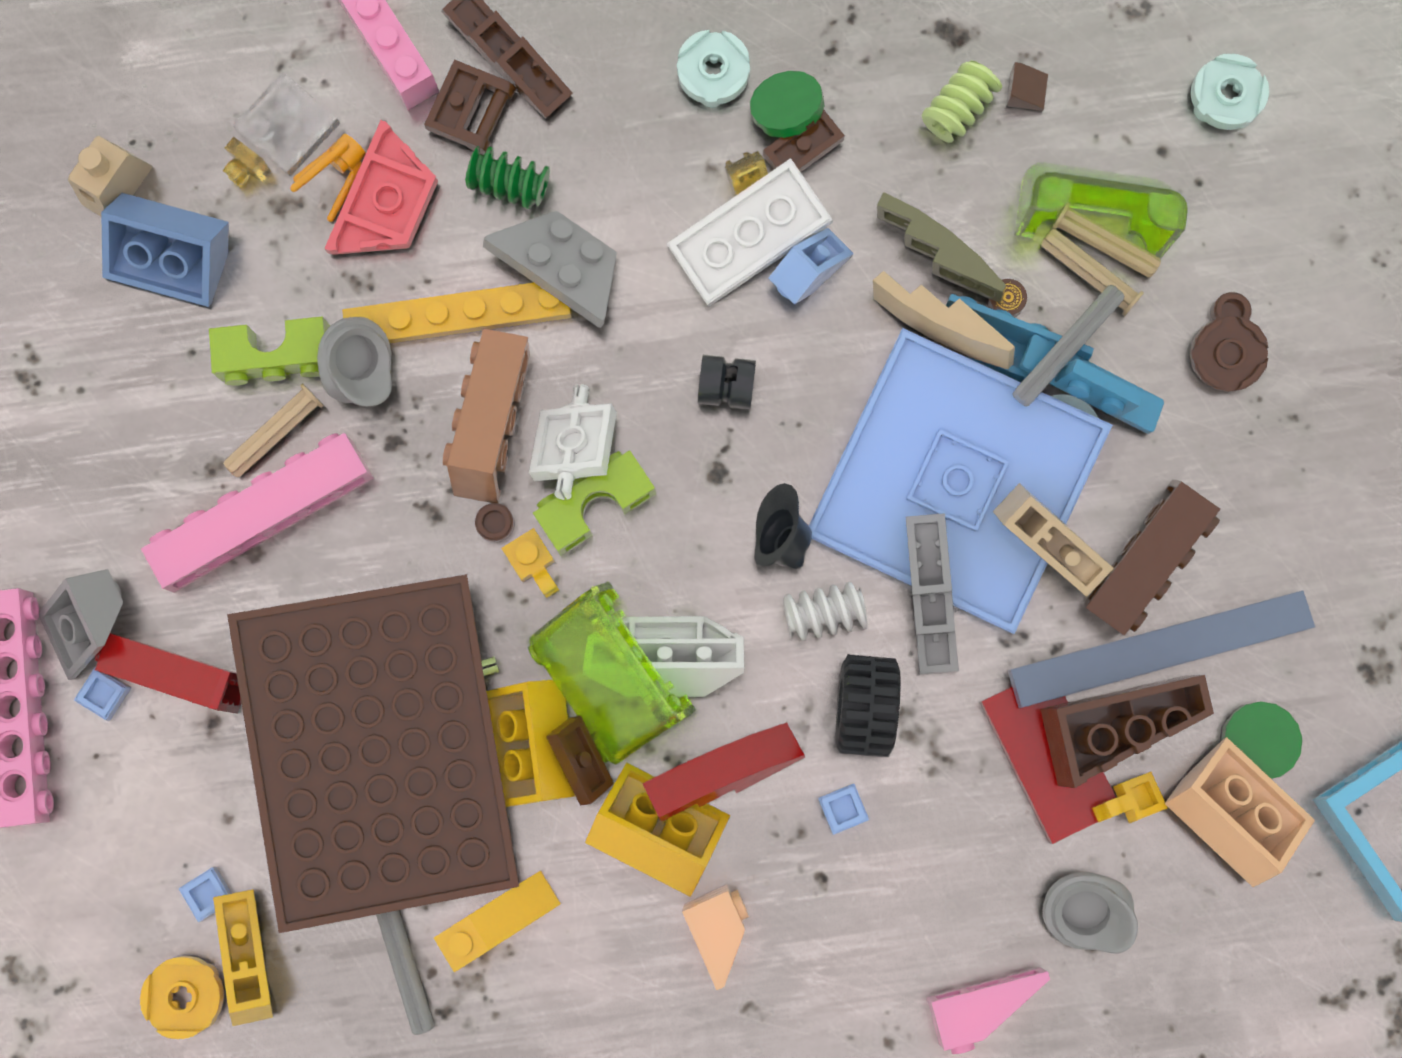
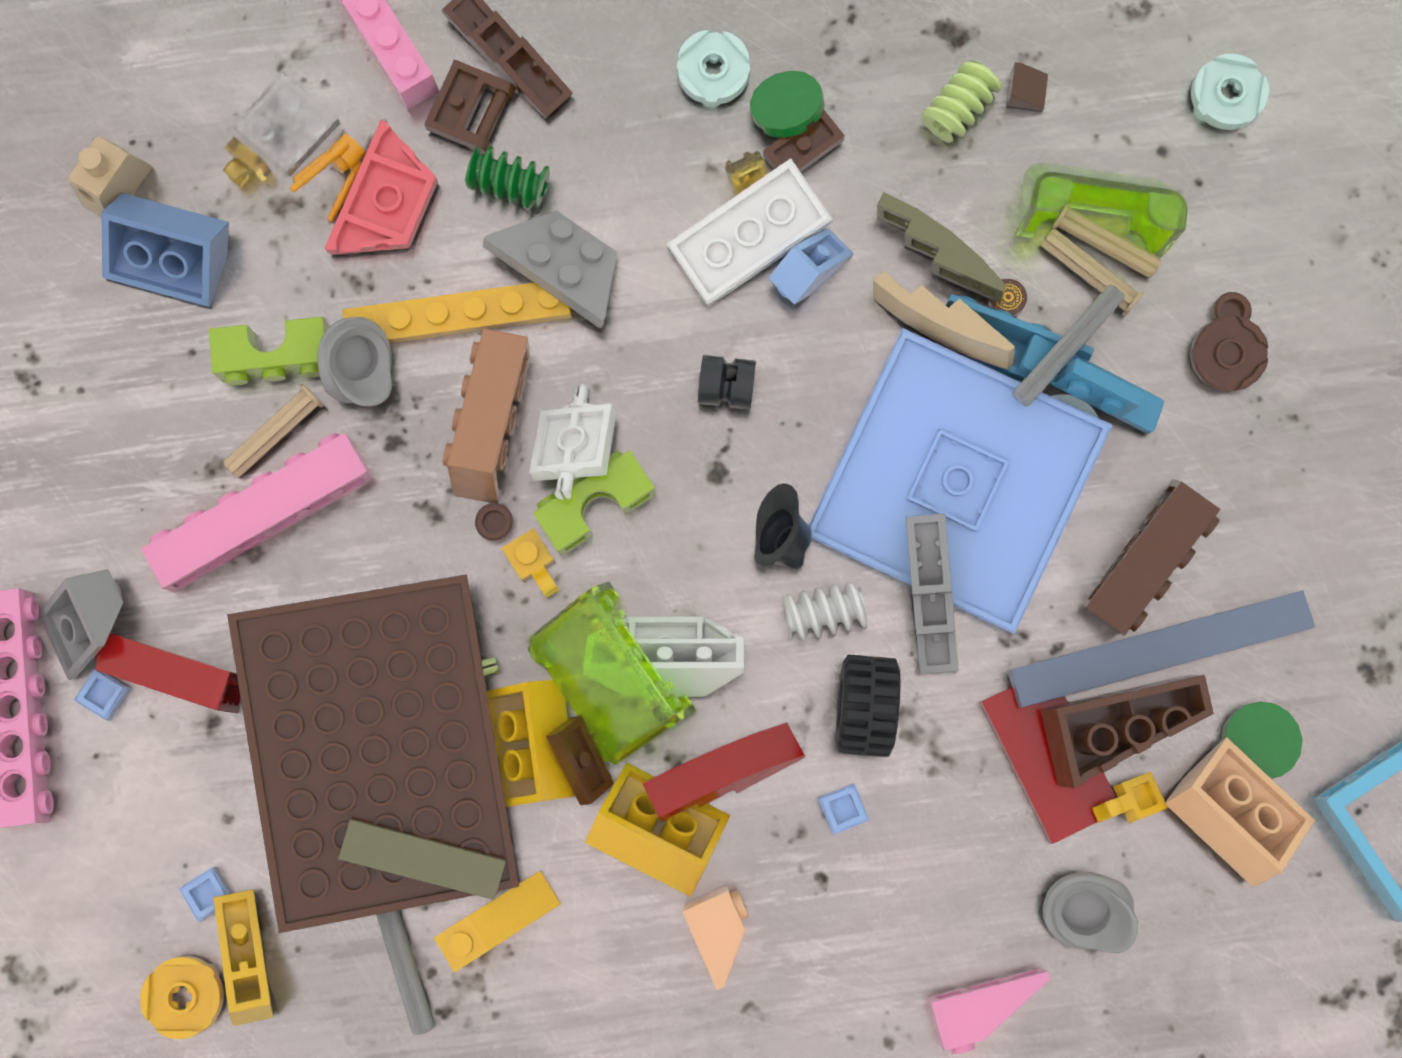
(422, 859): none -> olive tile
(1052, 540): tan slope -> none

